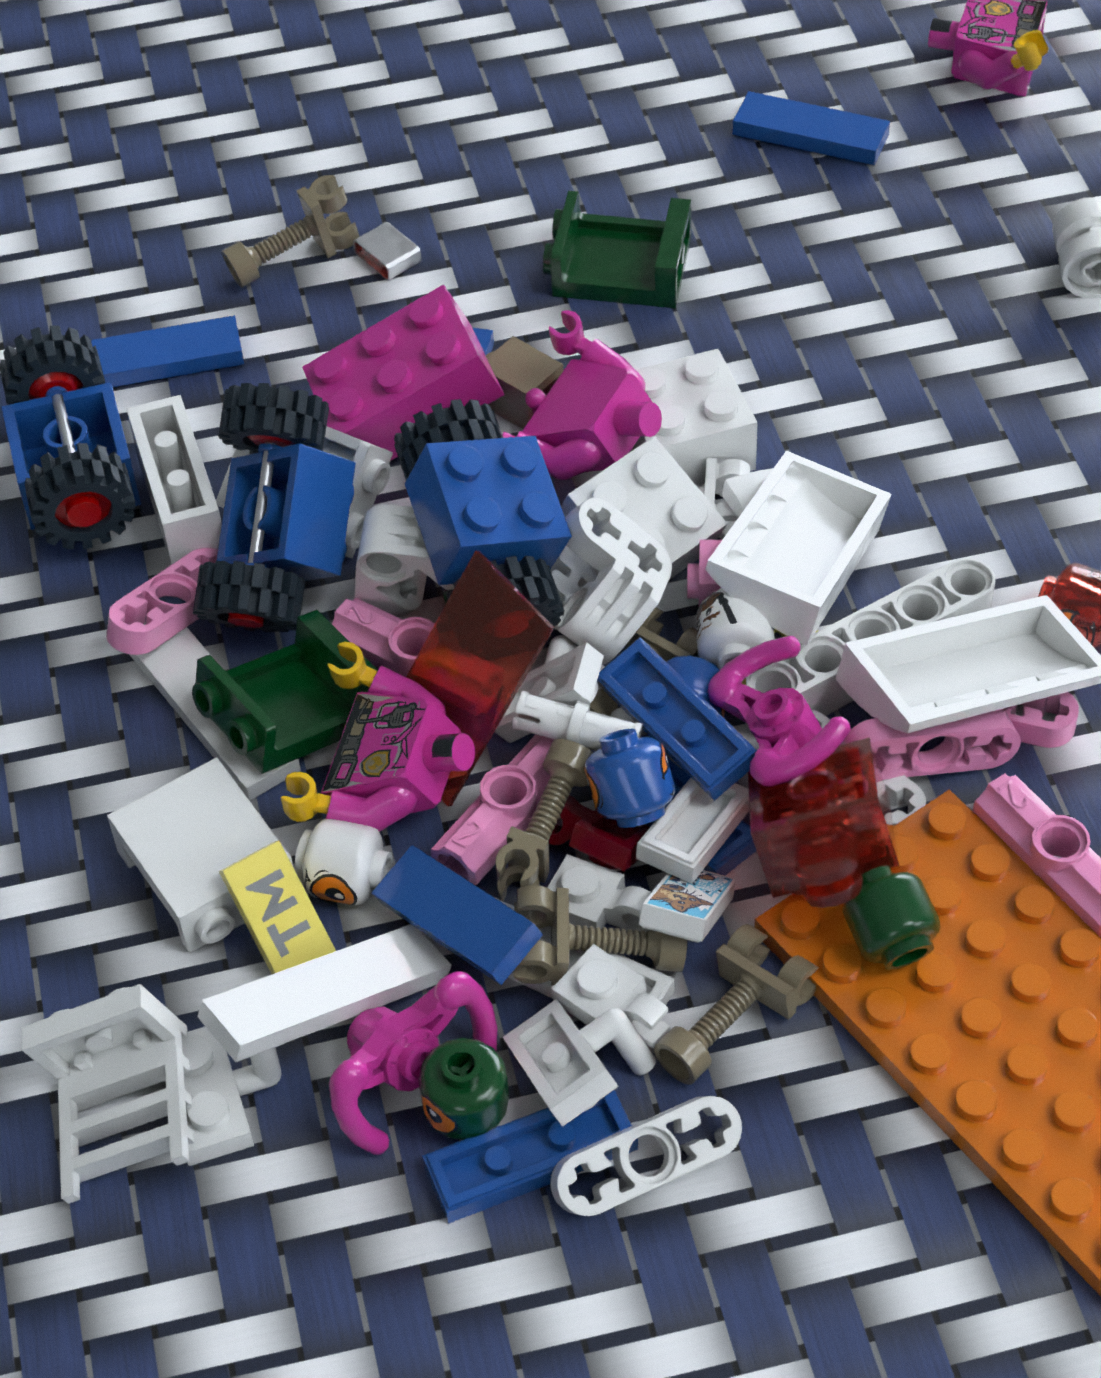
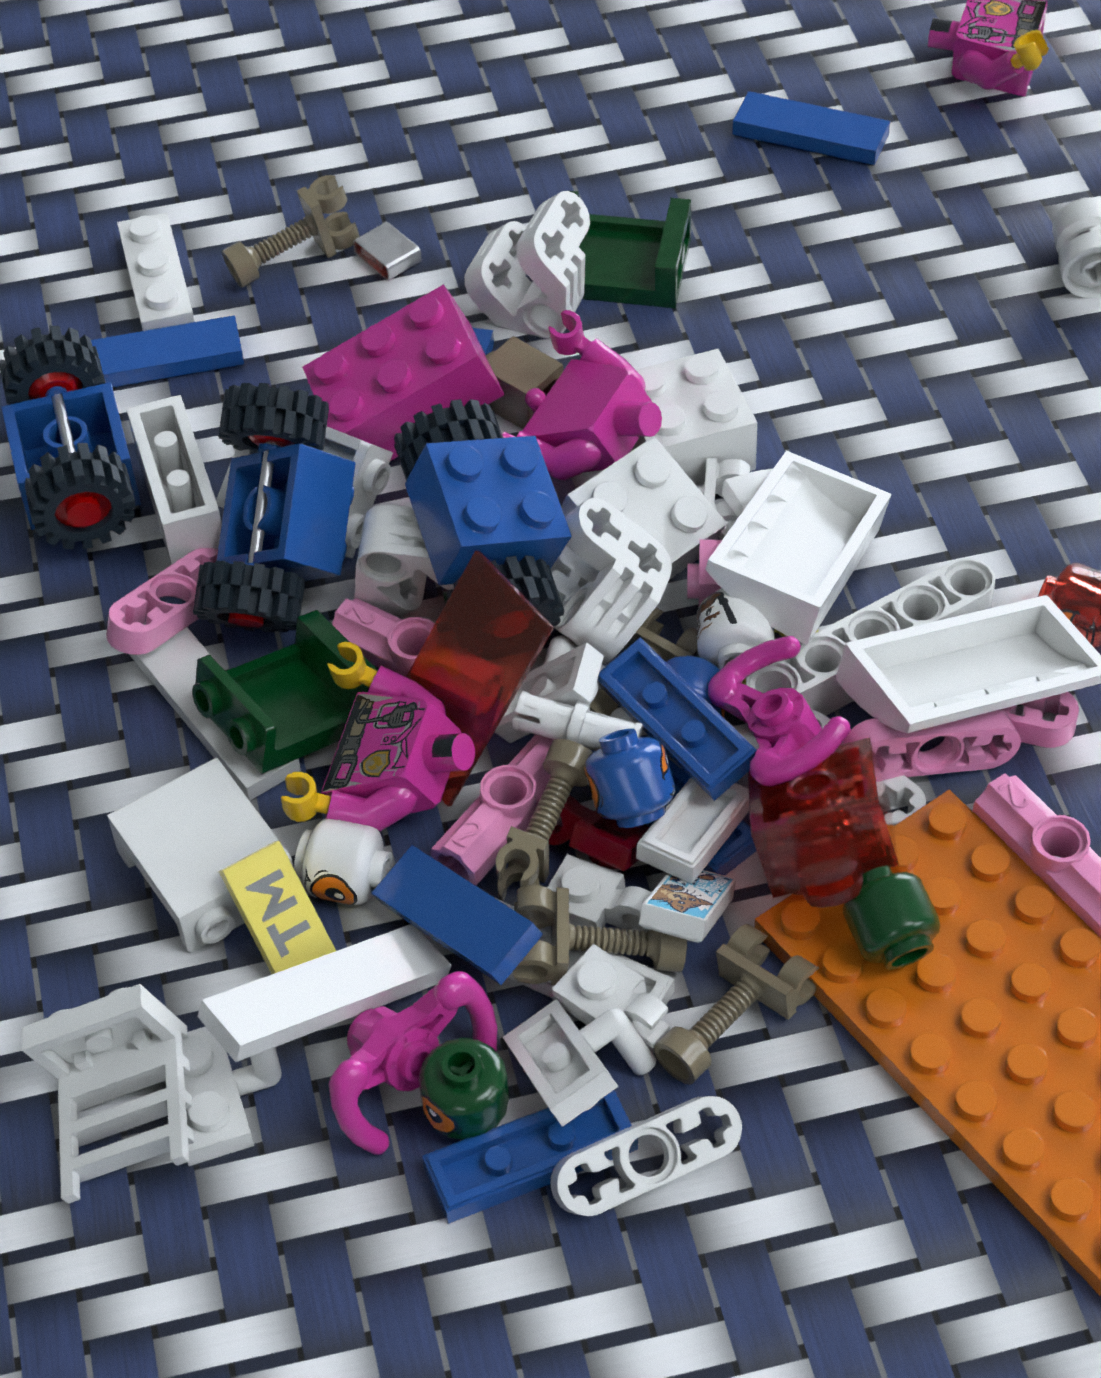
(155, 272): none -> white plate
(544, 252): none -> white piece

